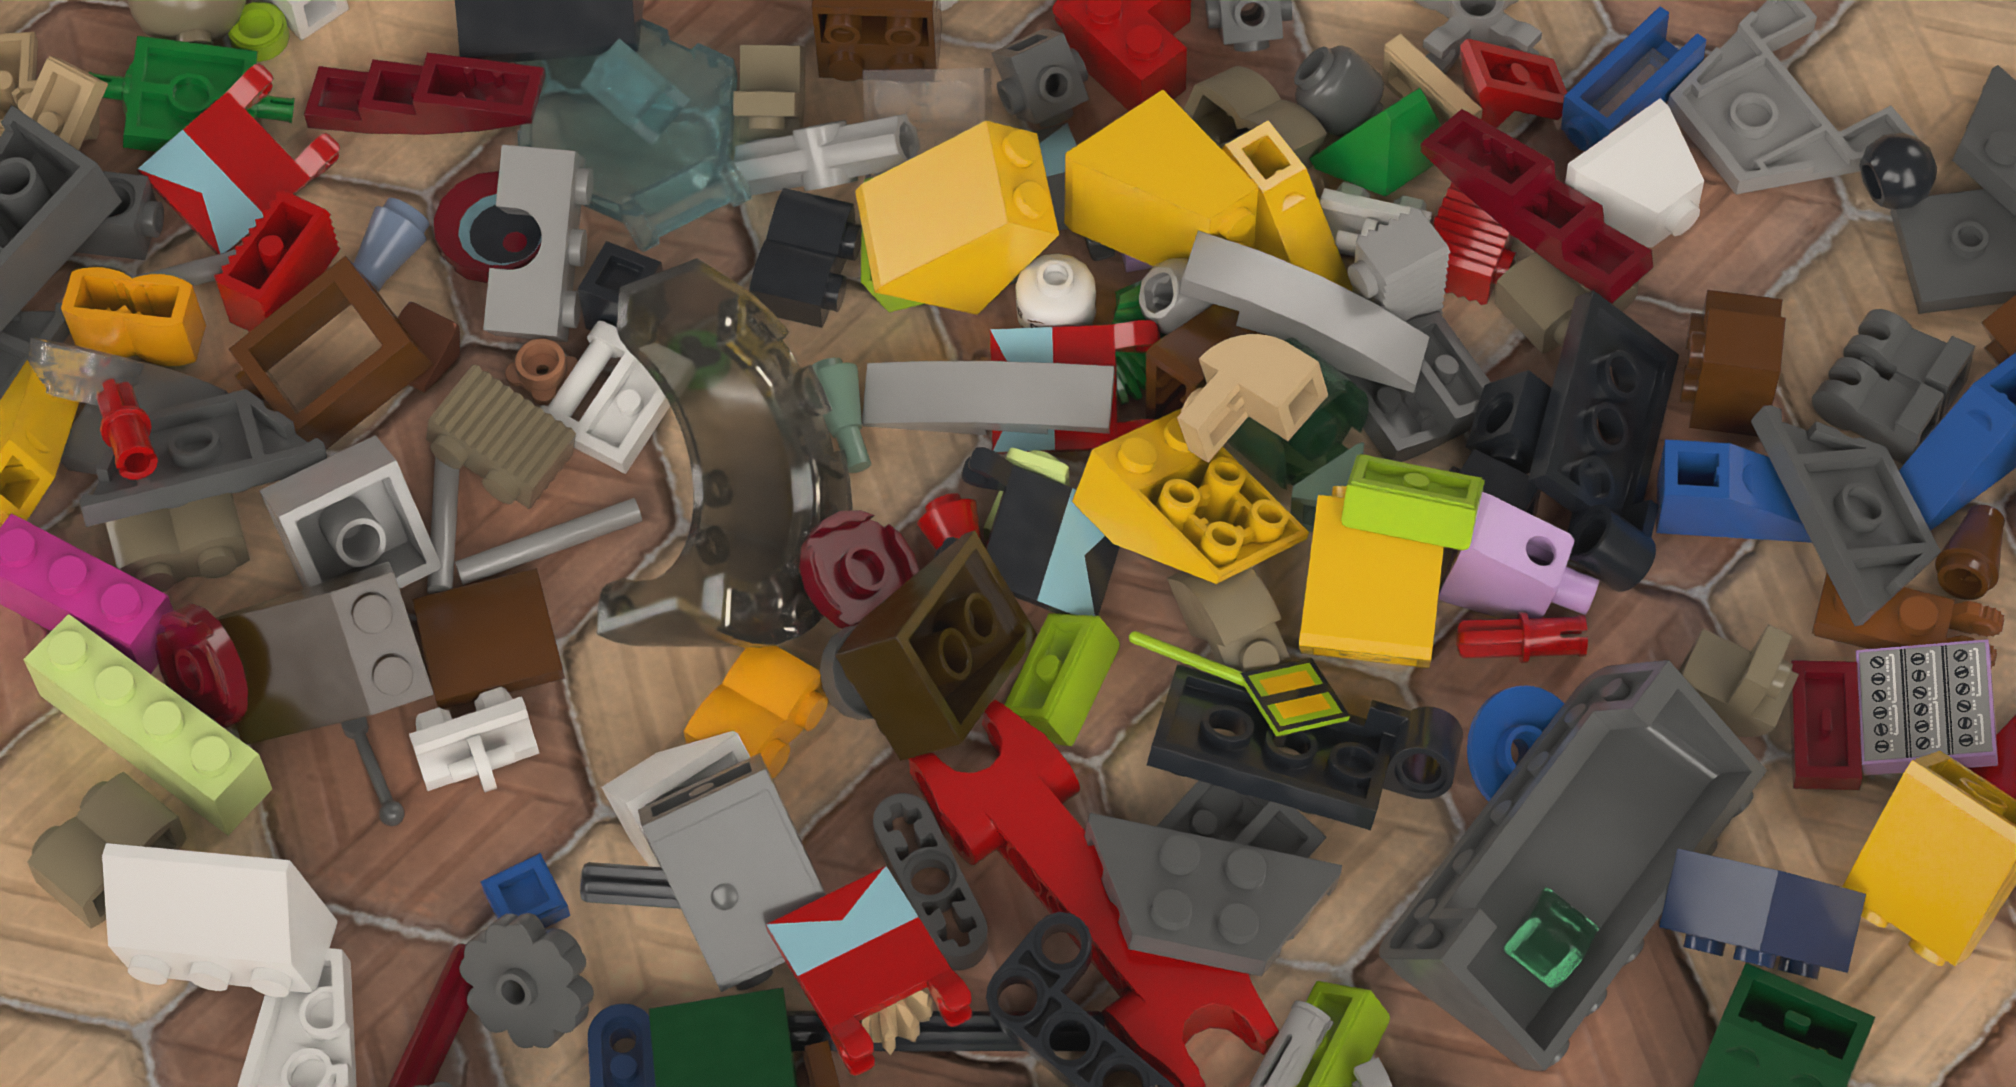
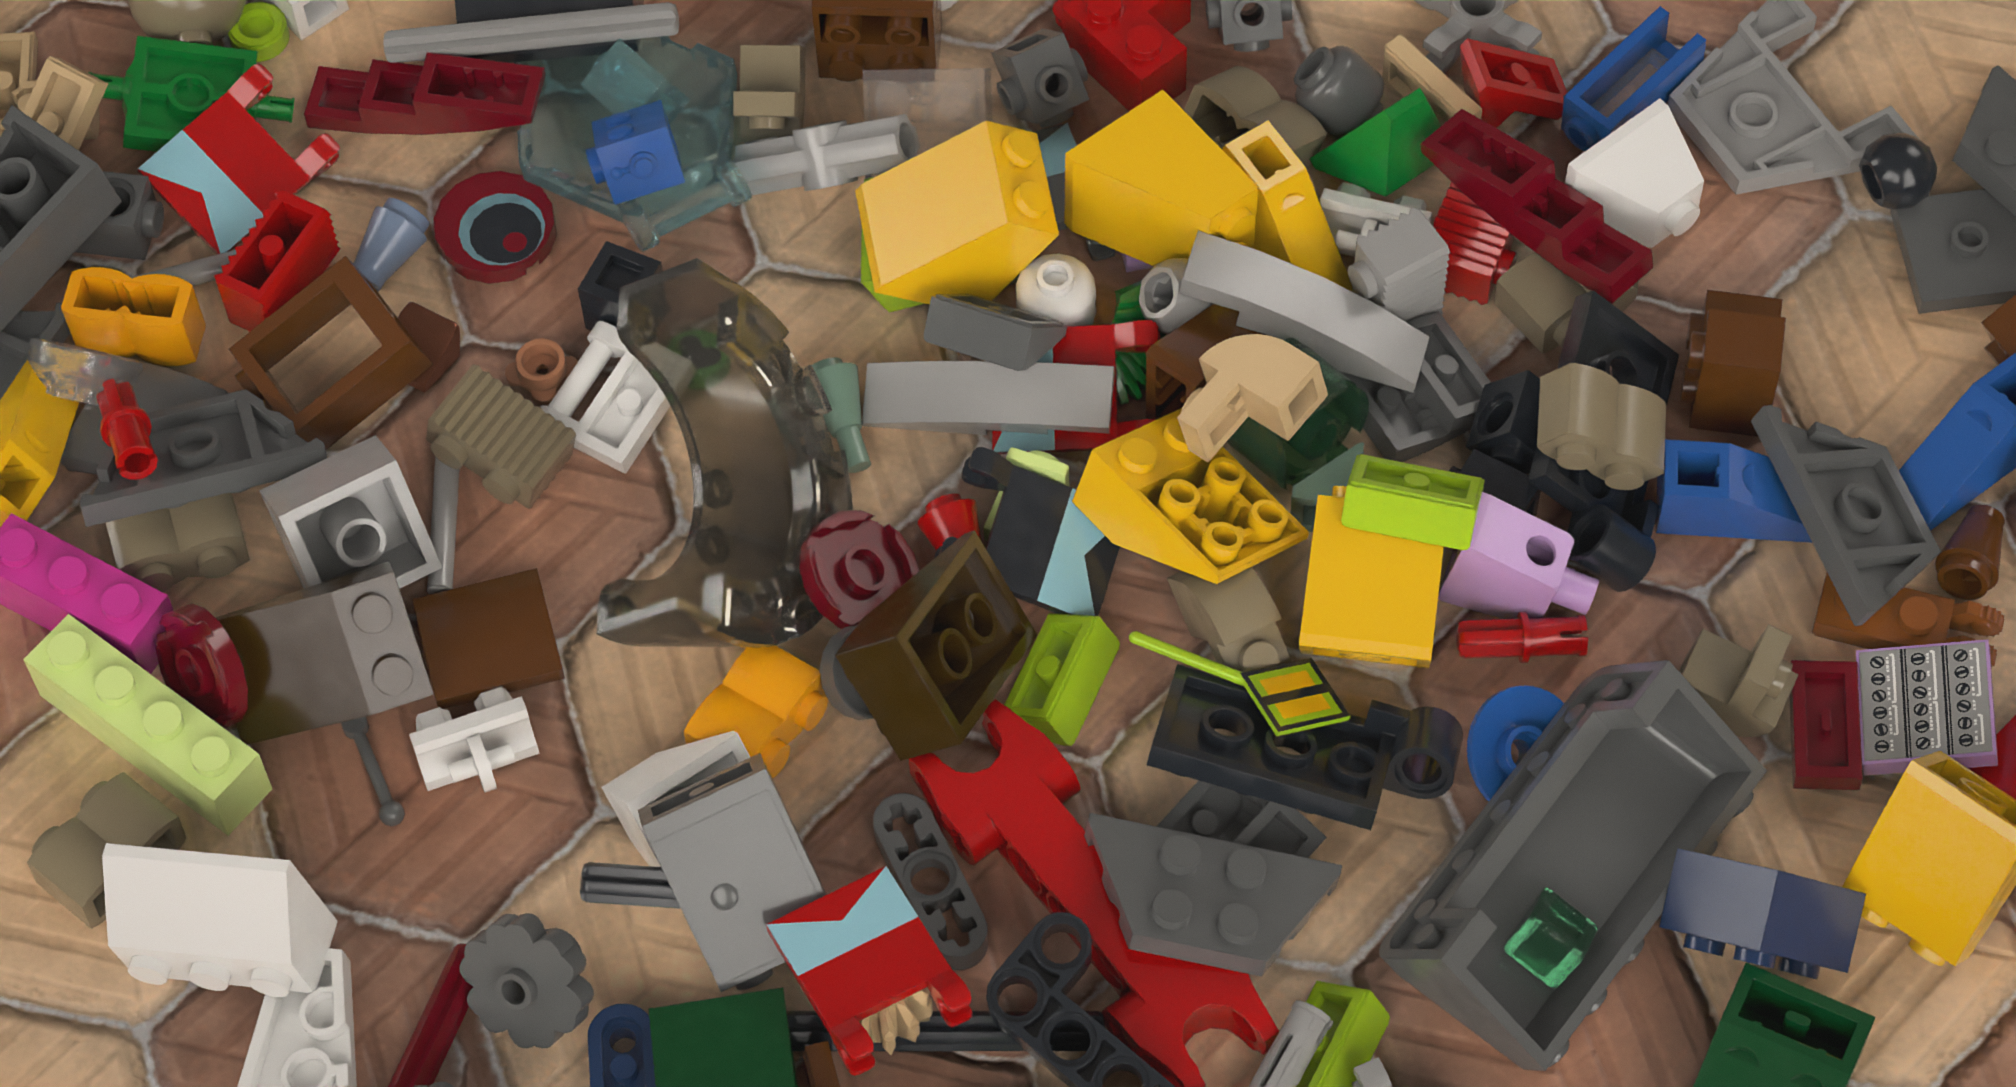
(526, 889): blue tile -> none
(532, 32): none -> light grey axle
(540, 296): light grey arch -> none
(548, 541): light grey bar -> none
(635, 153): none -> blue head
(804, 257): black brick -> none
(990, 330): none -> dark grey slope
(1601, 426): none -> dark tan brick
(1893, 383): dark grey legs -> none

